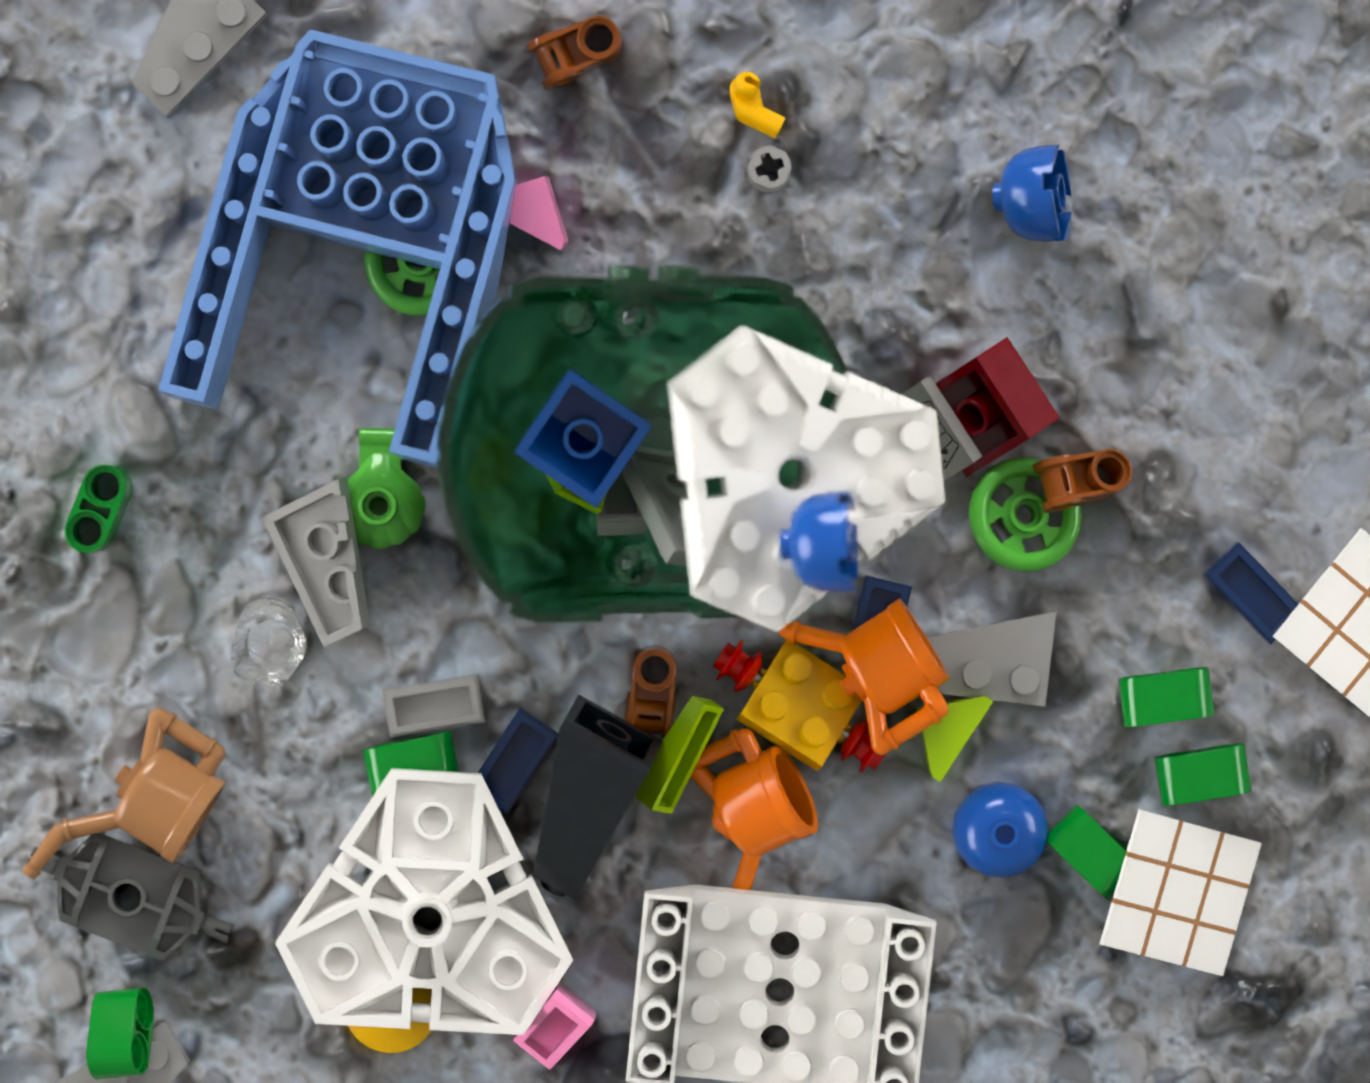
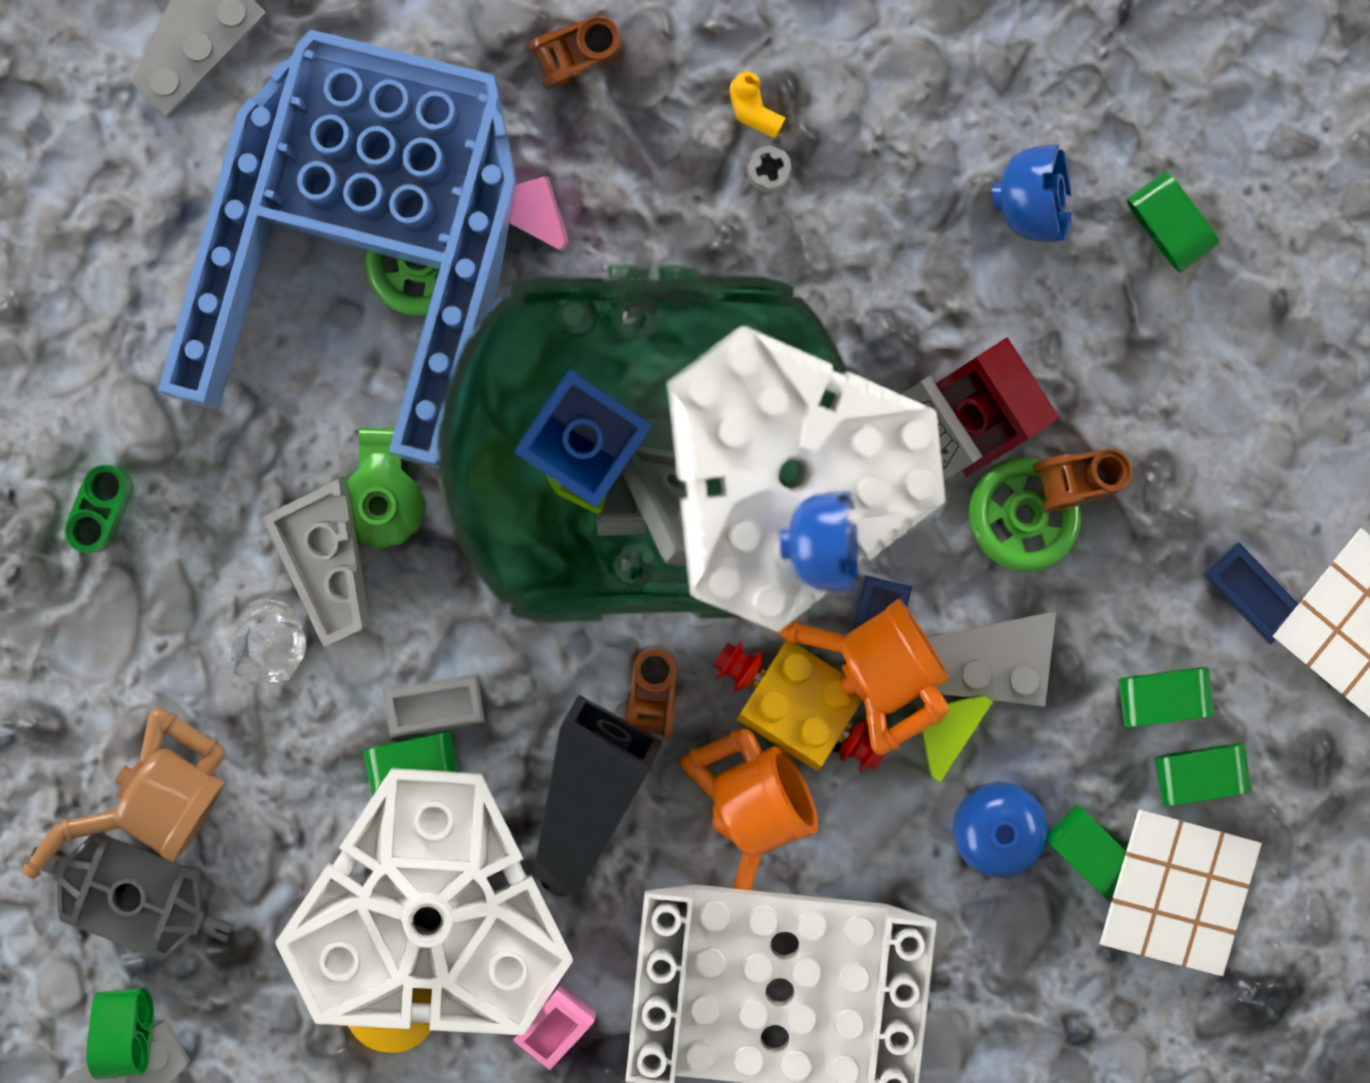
(516, 758): dark blue tile -> none
(679, 755): lime piece -> none
(1172, 221): none -> green beam

